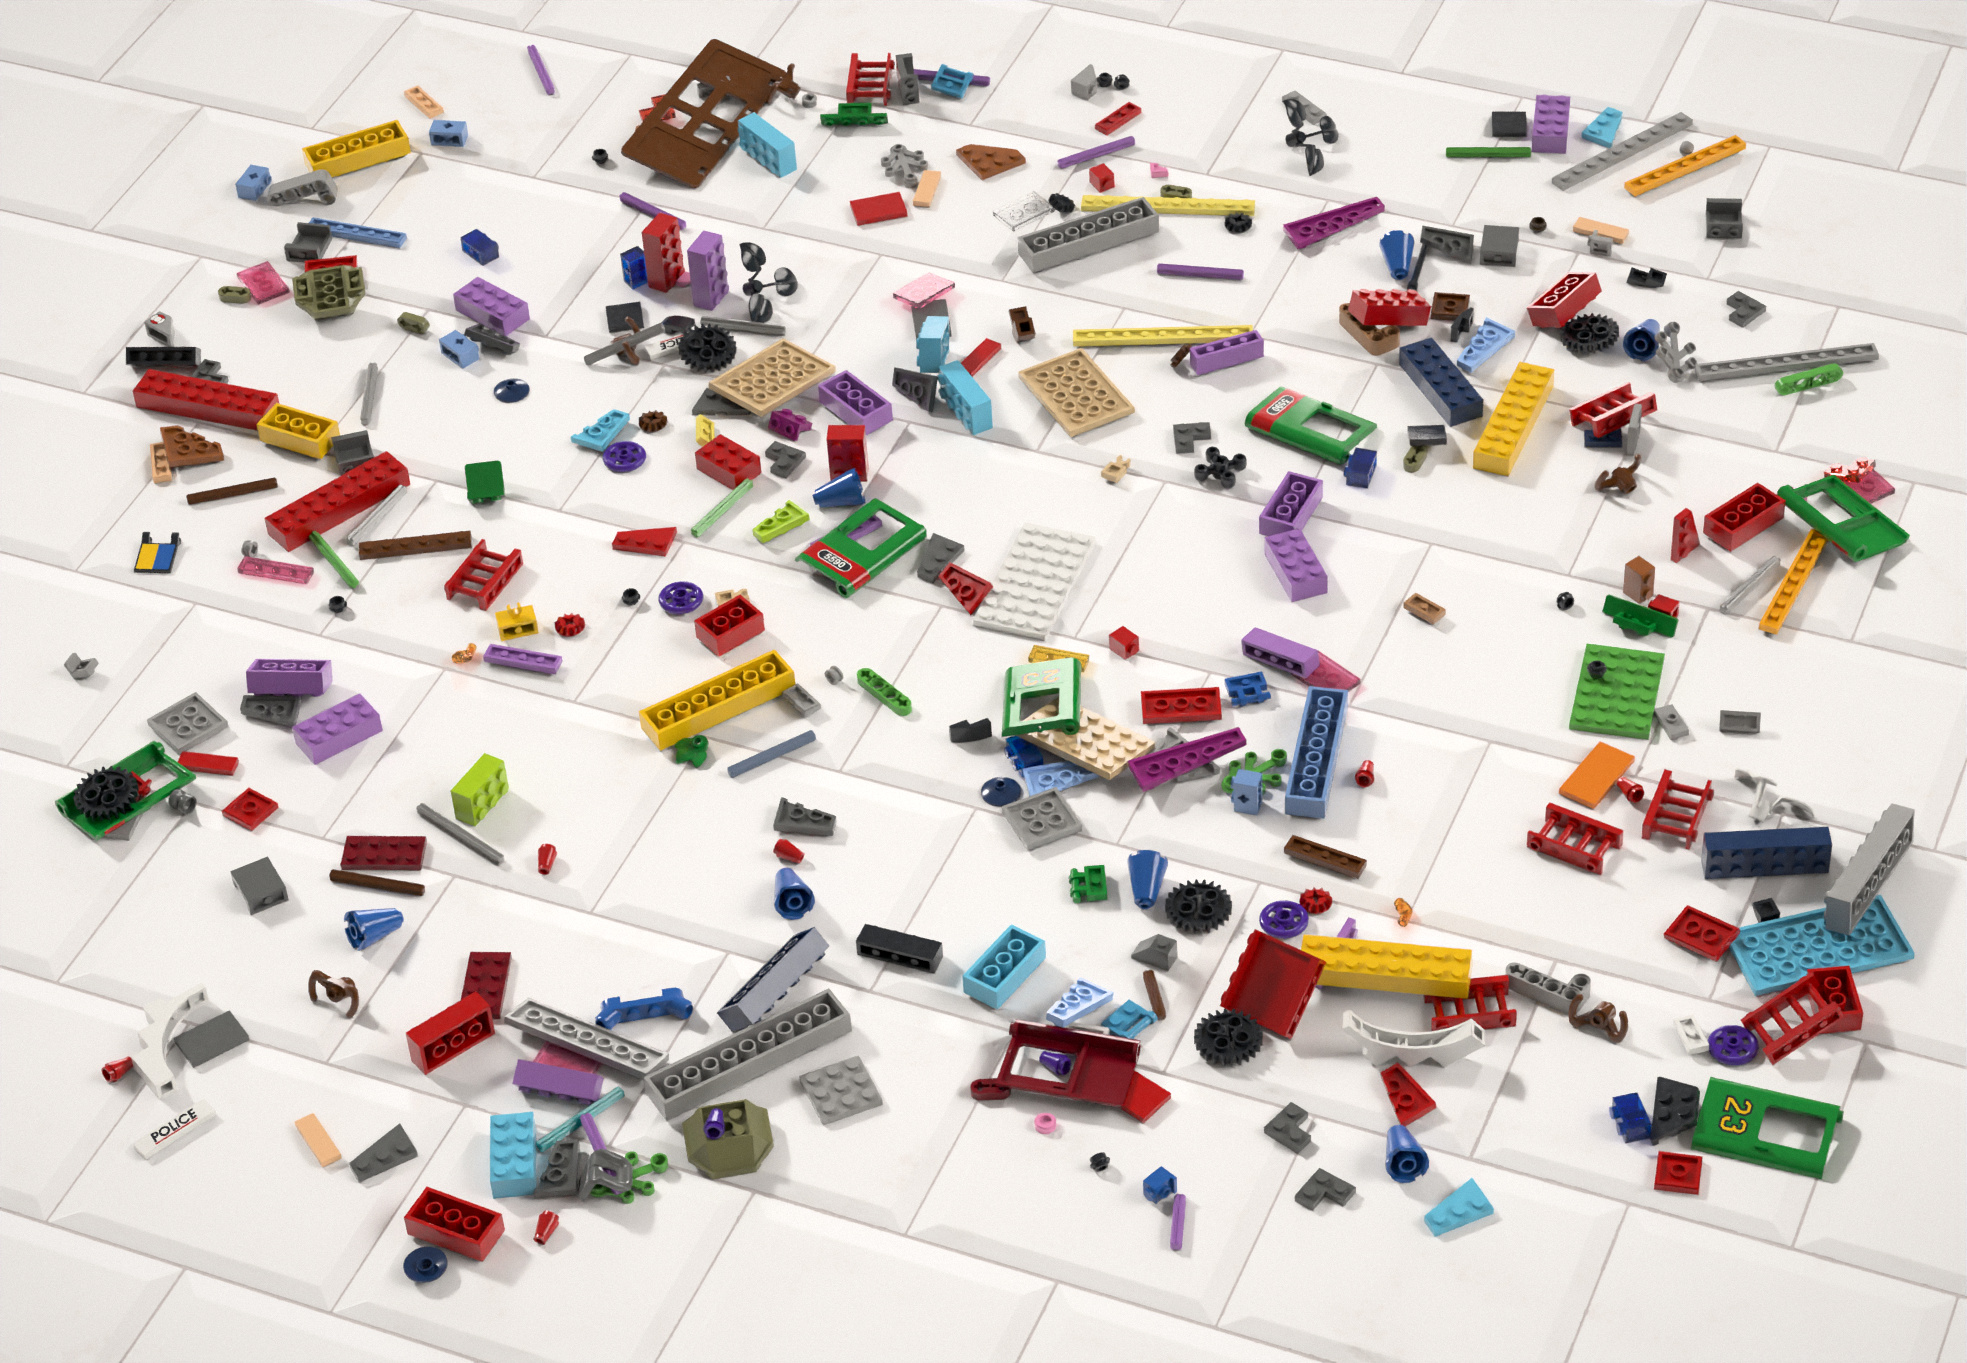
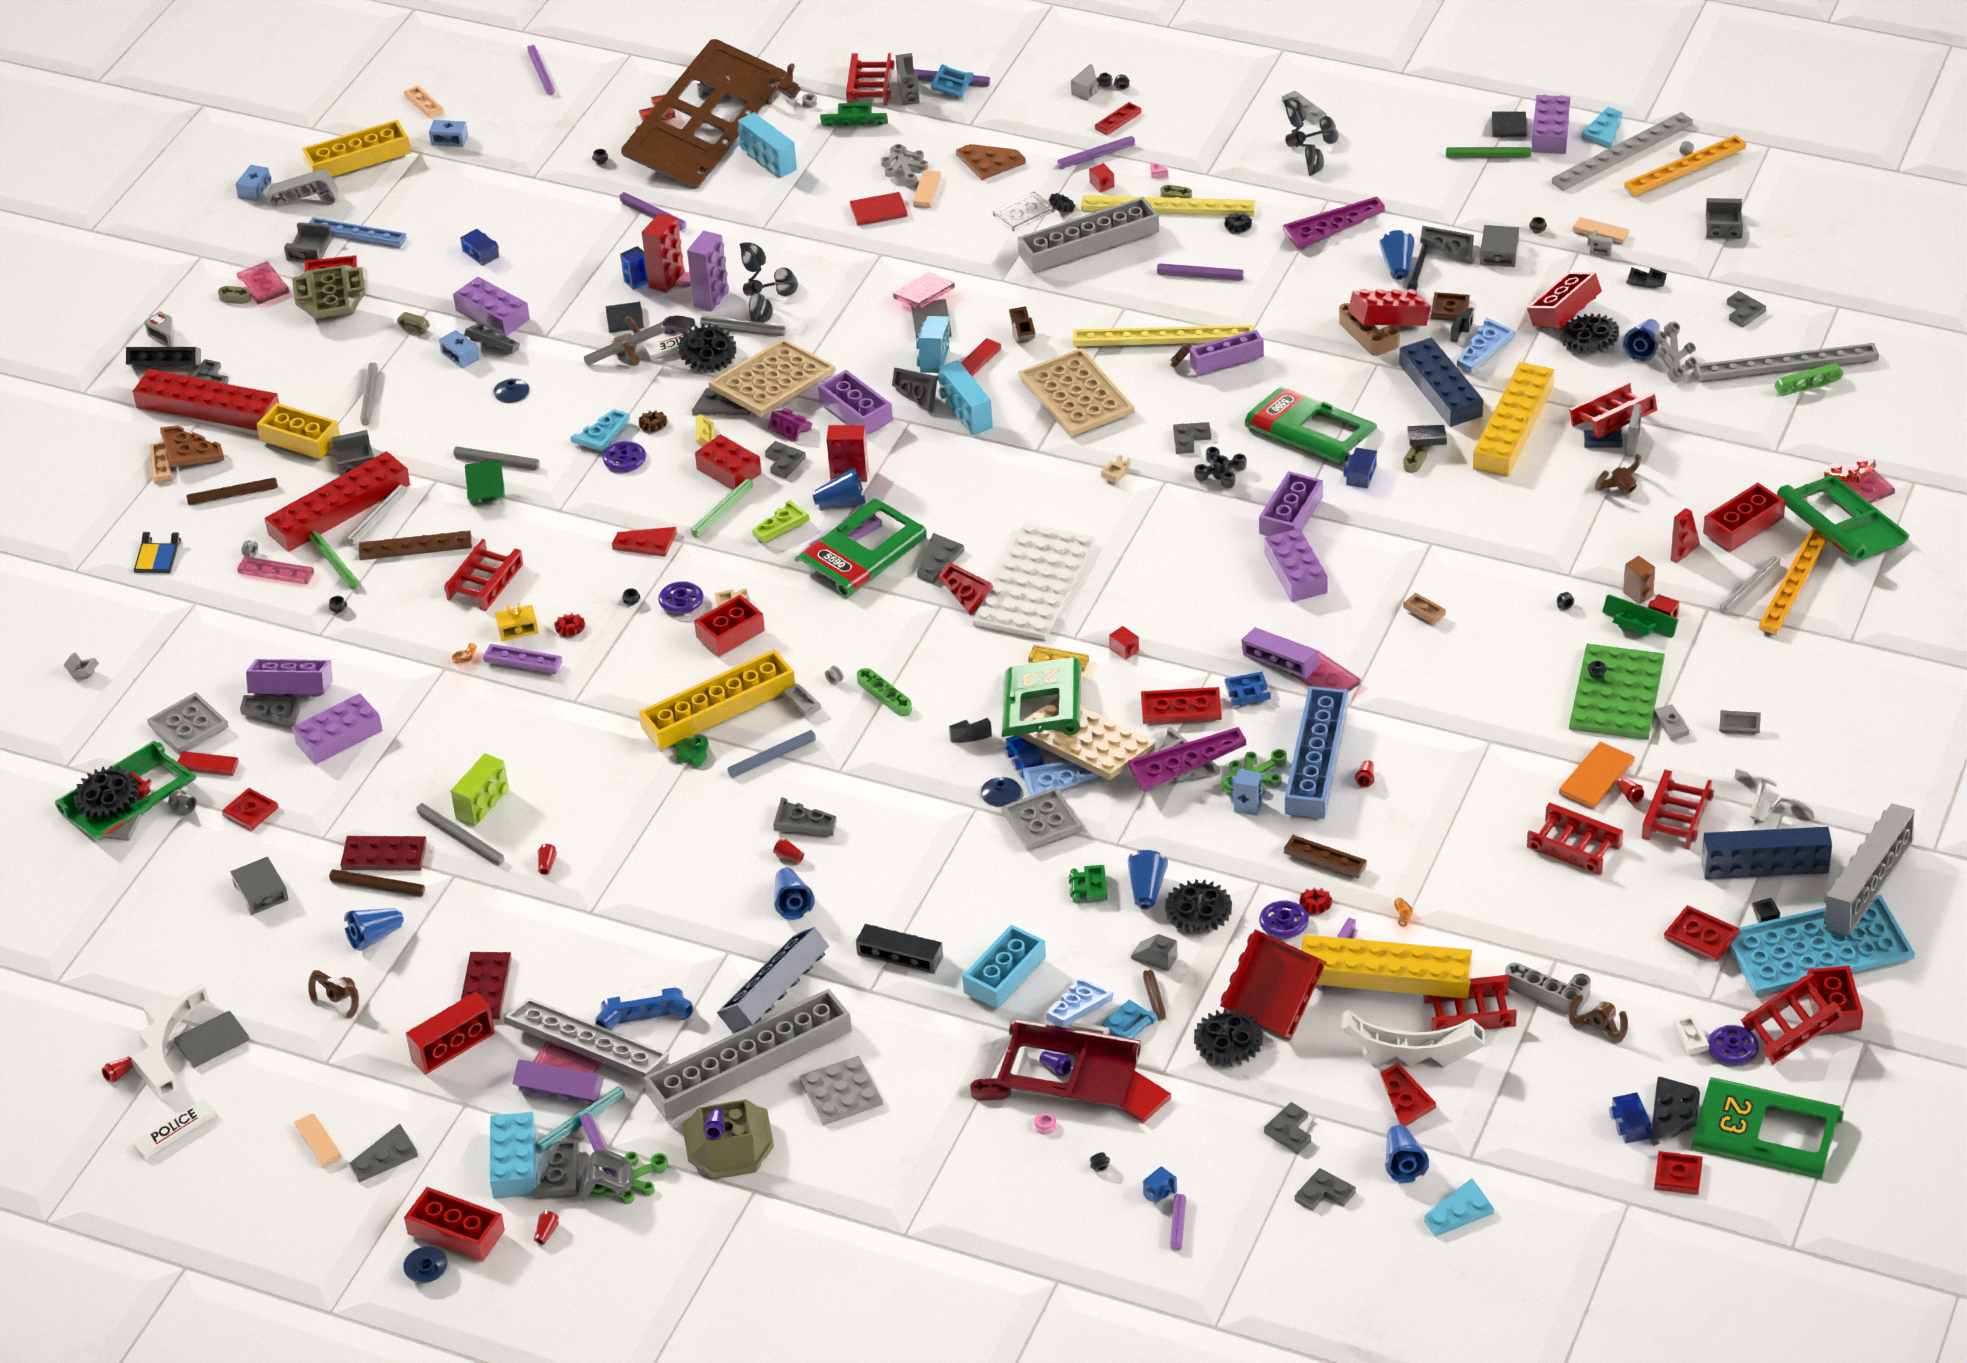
(505, 459): none -> light grey axle

